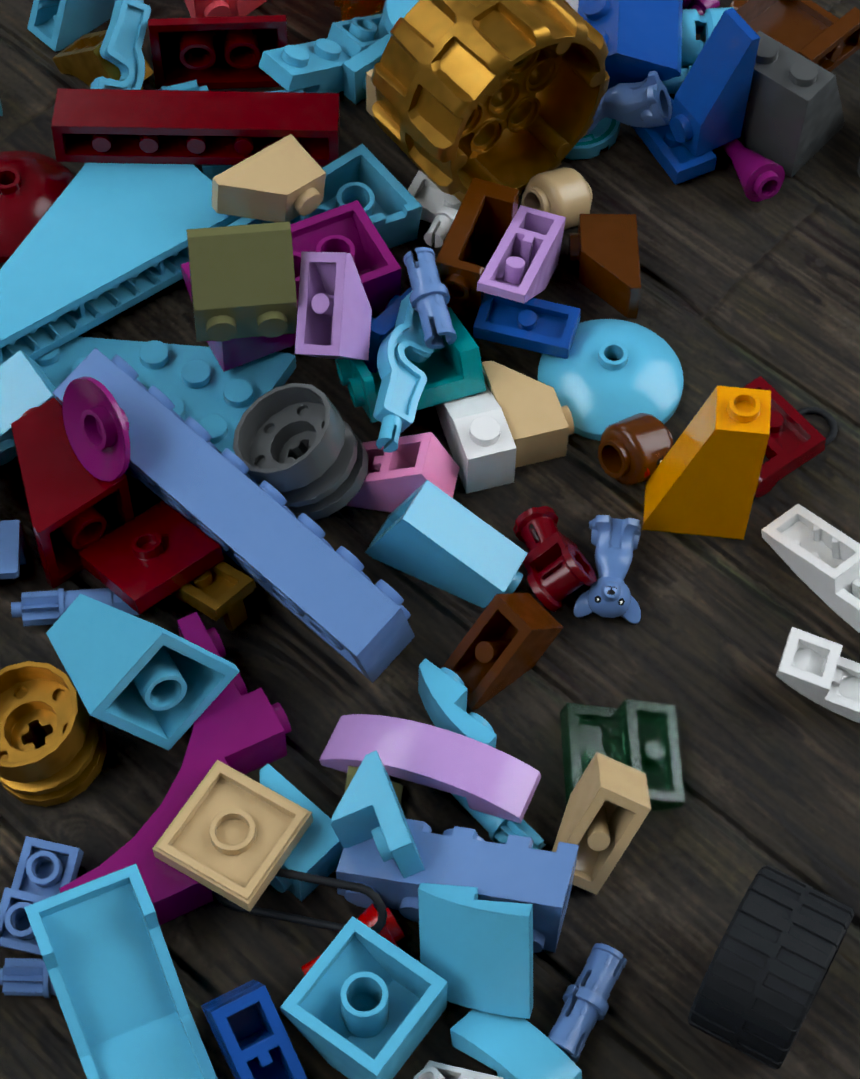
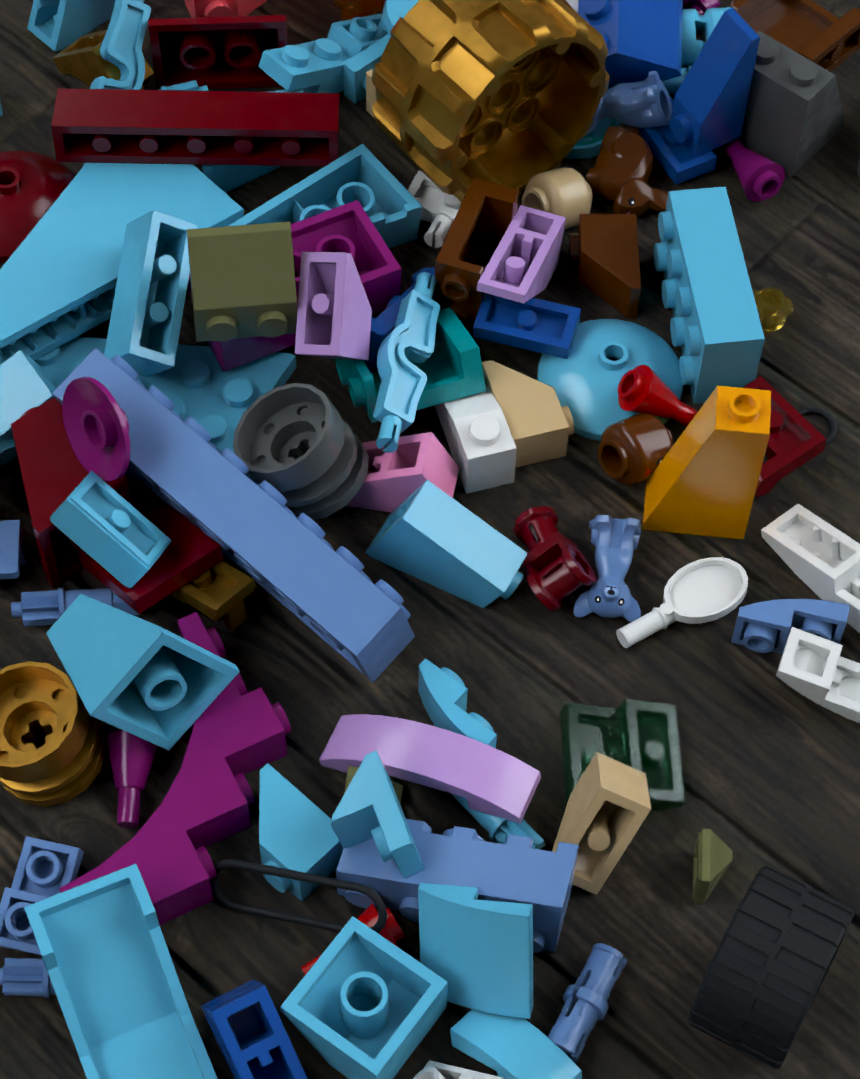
(110, 530): none -> medium azure slope
(130, 766): none -> magenta cone
(150, 293): none -> medium azure brick
(233, 835): tan plate -> none
(271, 184): tan slope -> none
(429, 298): medium blue pin -> none
(502, 645): reddish brown slope -> none
(624, 171): none -> reddish brown animal
(645, 392): none -> red cone
(692, 596): none -> white piece
(707, 292): none -> medium azure brick
(710, 863): none -> olive slope
(767, 624): none -> medium blue slope
(772, 308): none -> clear yellow plate

